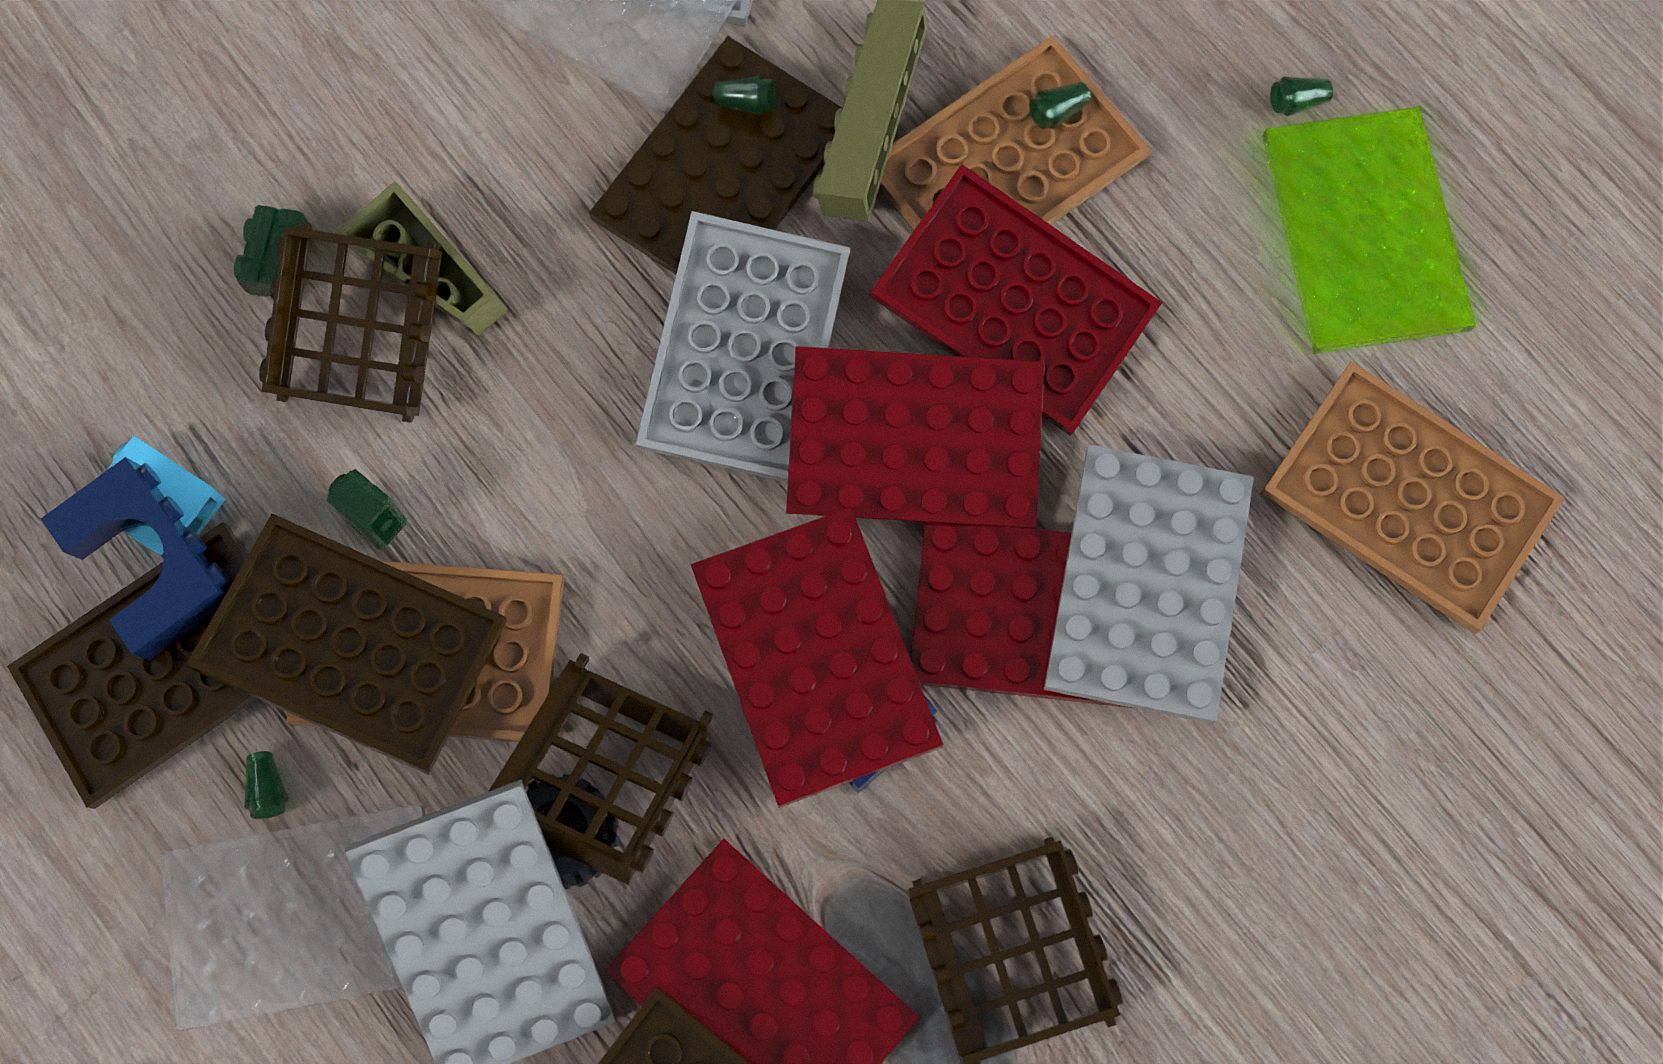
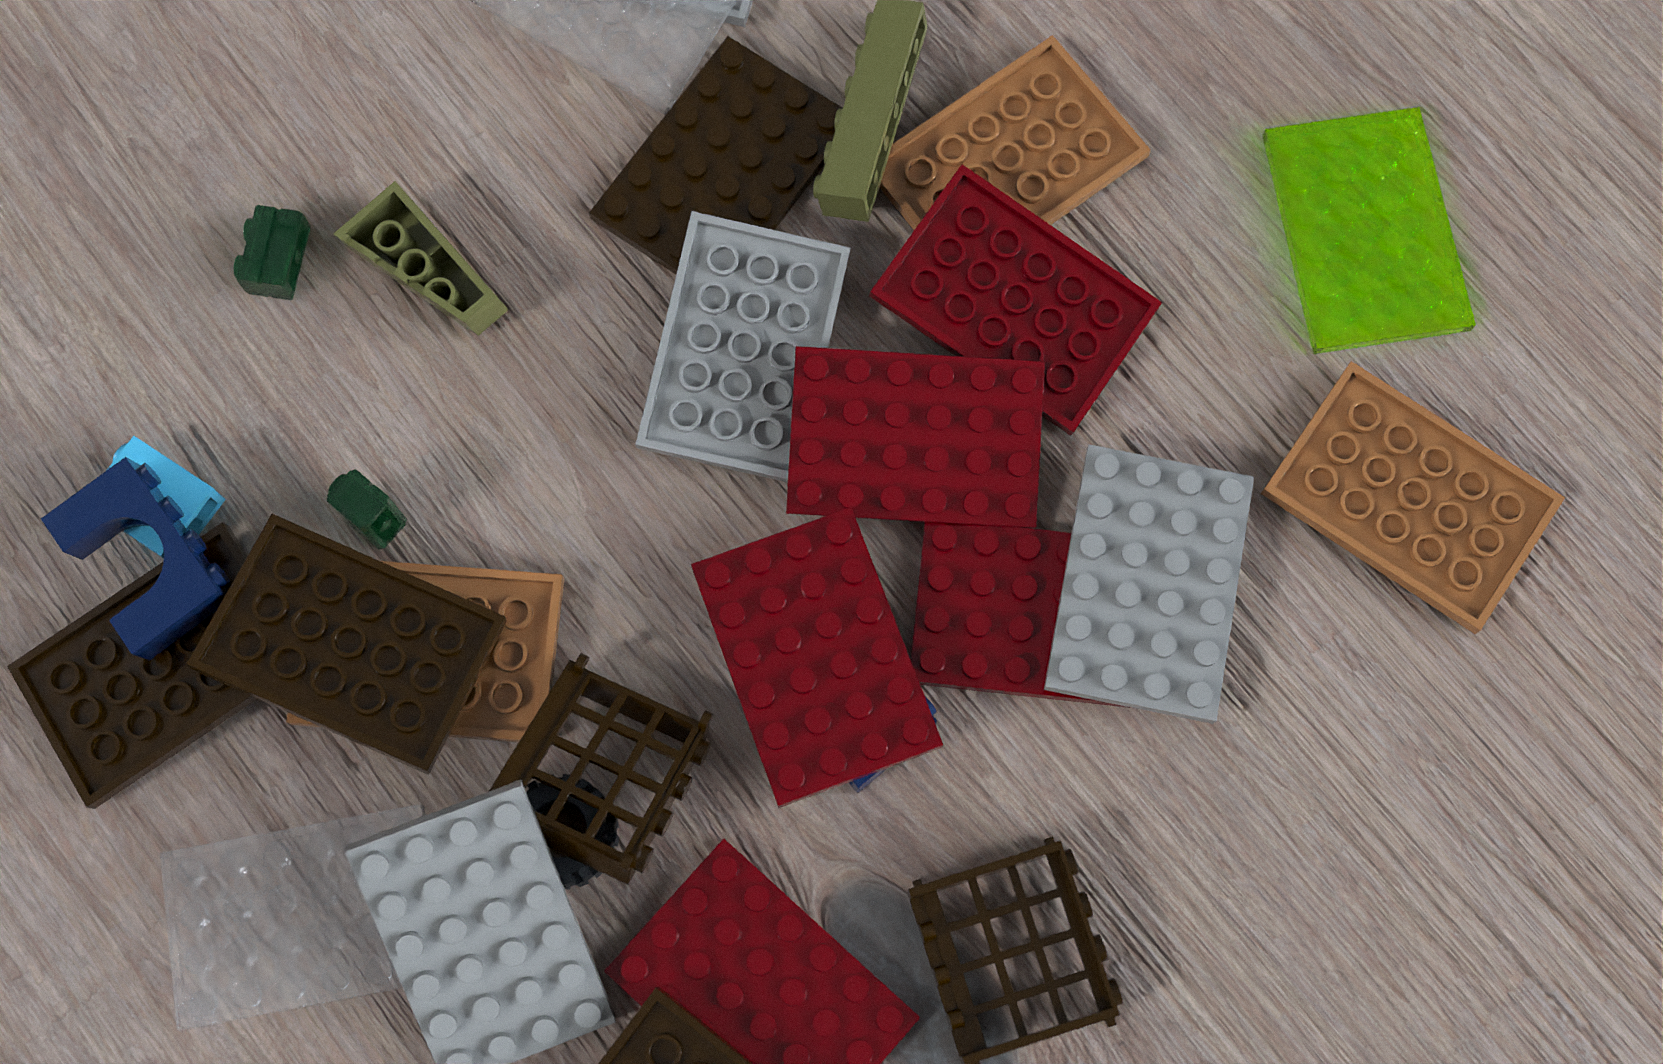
(264, 788): clear green cone -> none
(287, 295): dark brown window -> none
(746, 94): clear green cone -> none
(1058, 104): clear green cone -> none
(1299, 94): clear green cone -> none

